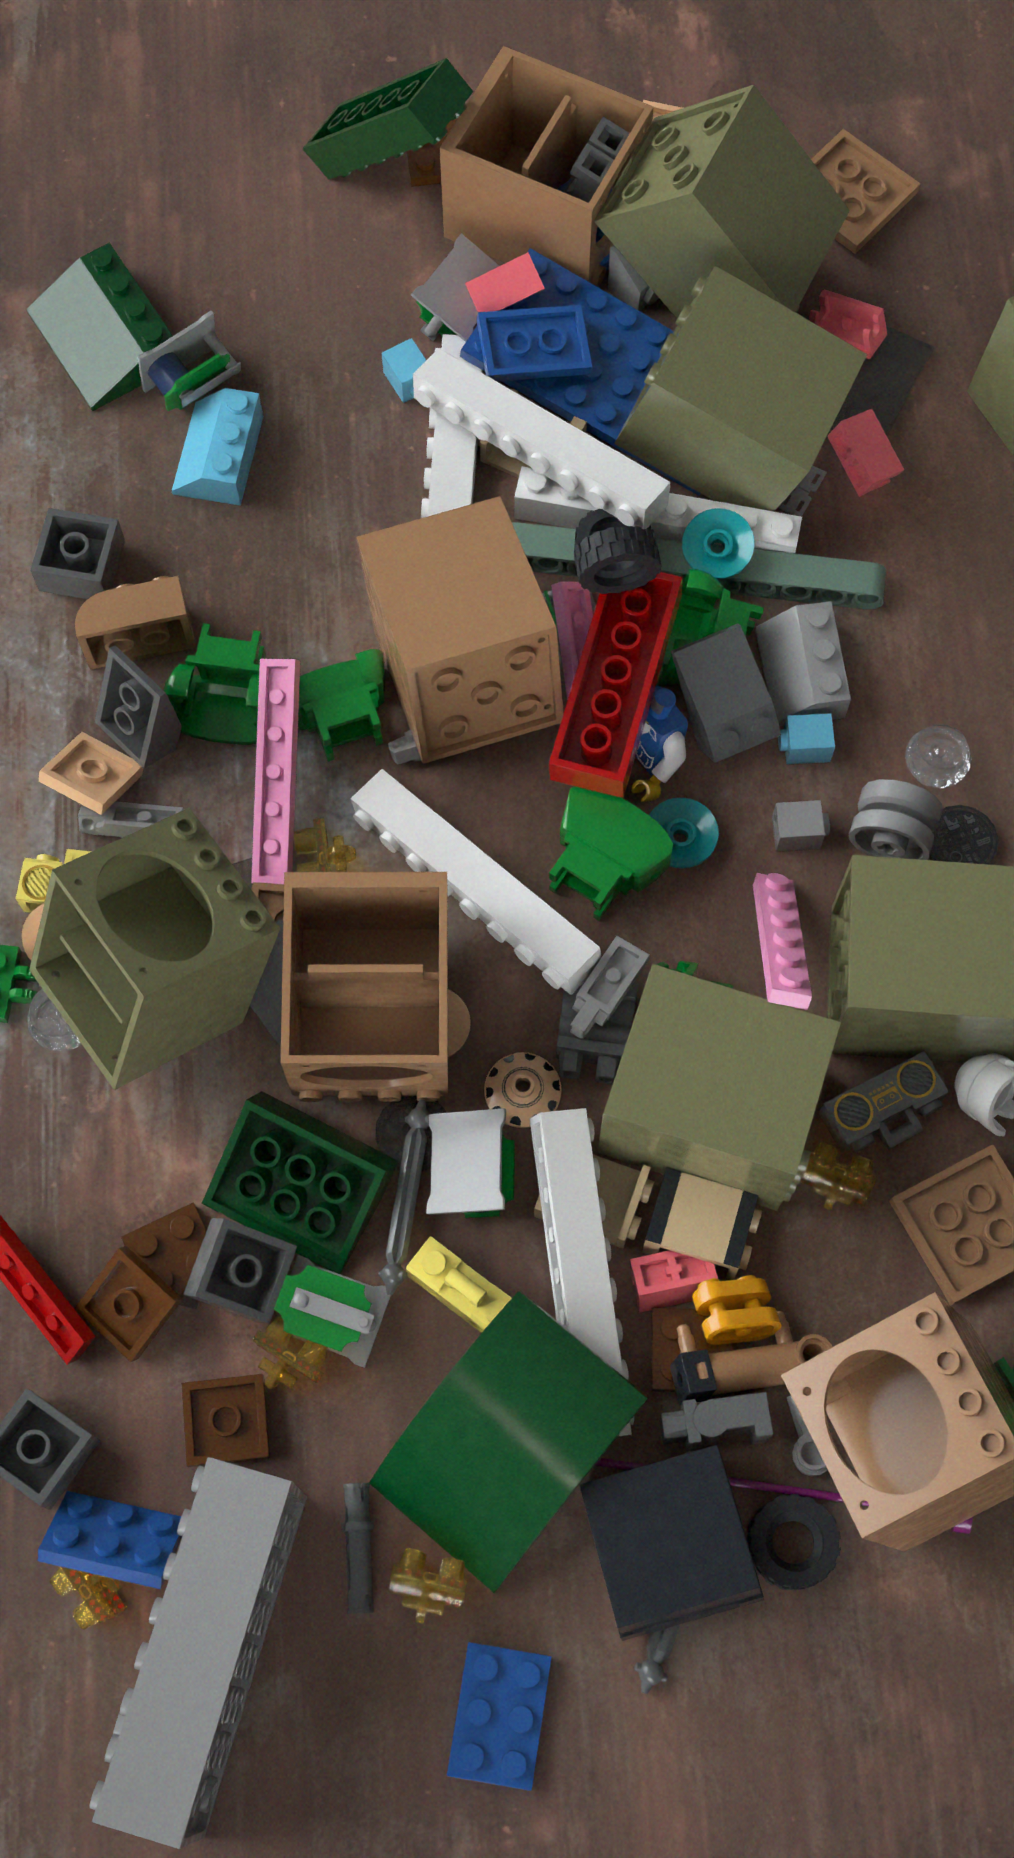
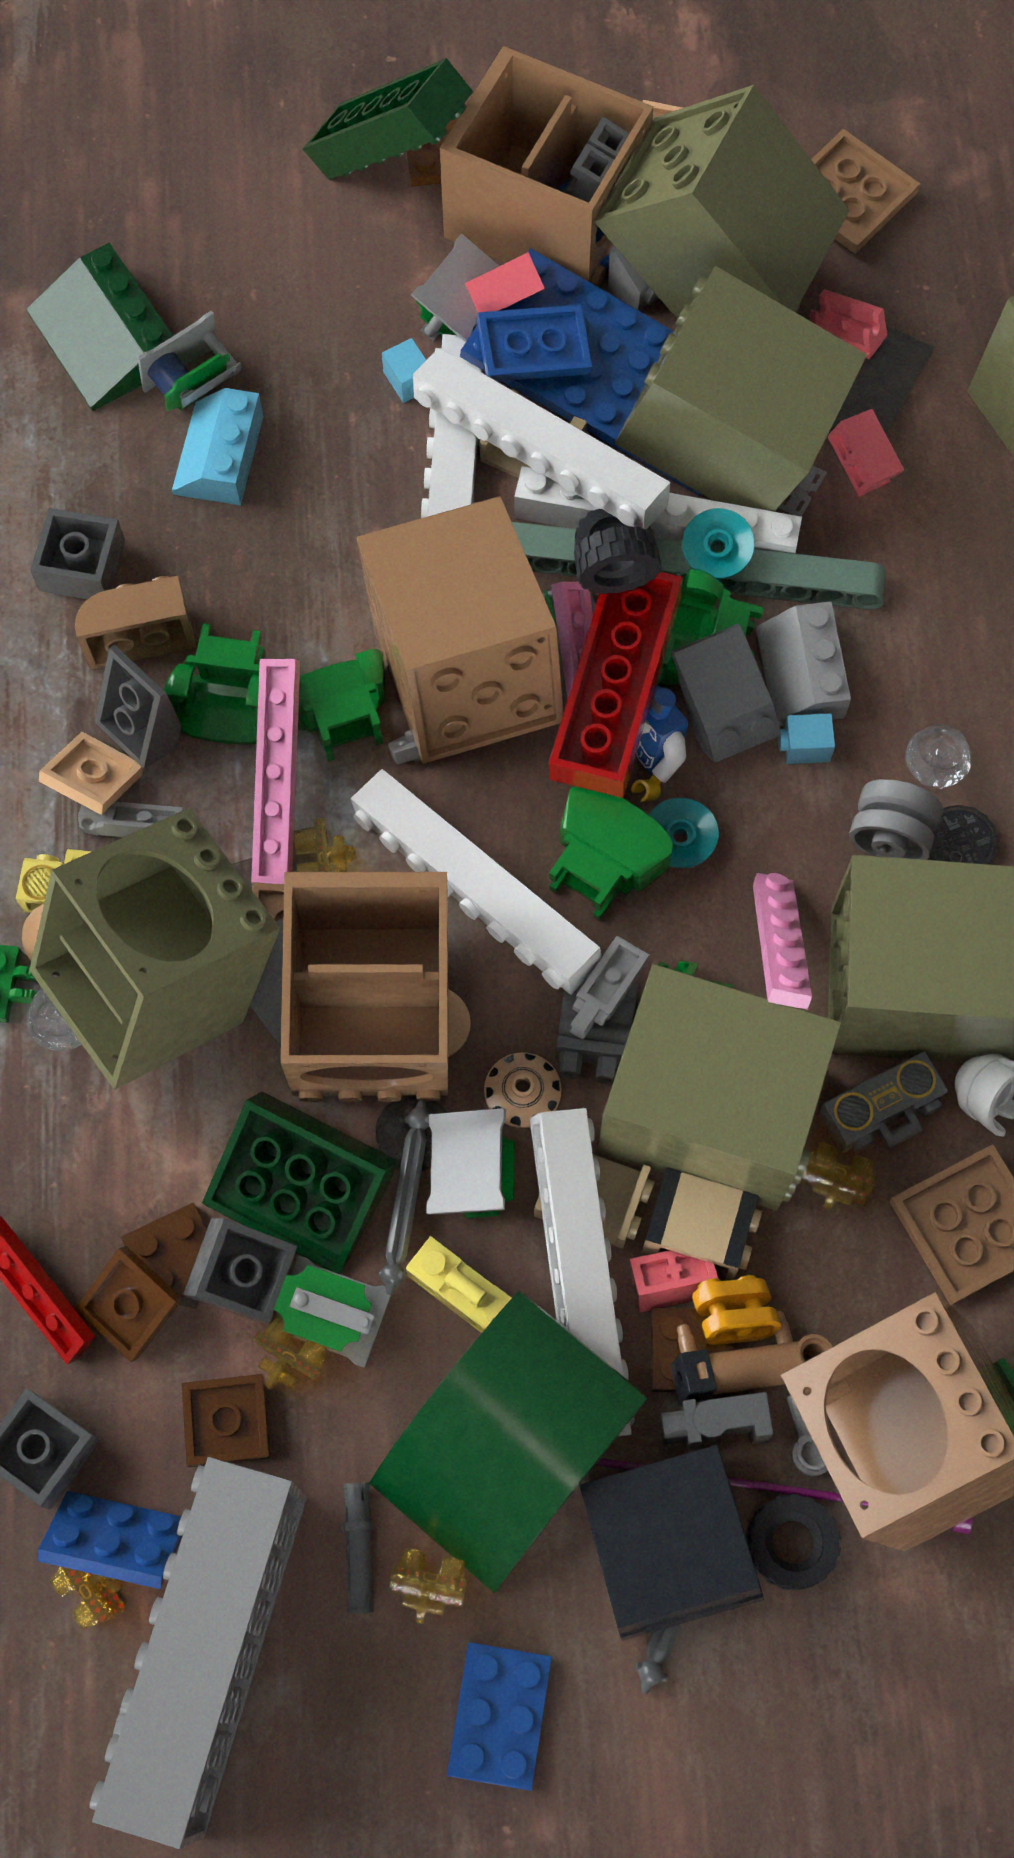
(799, 825): light grey brick -> none

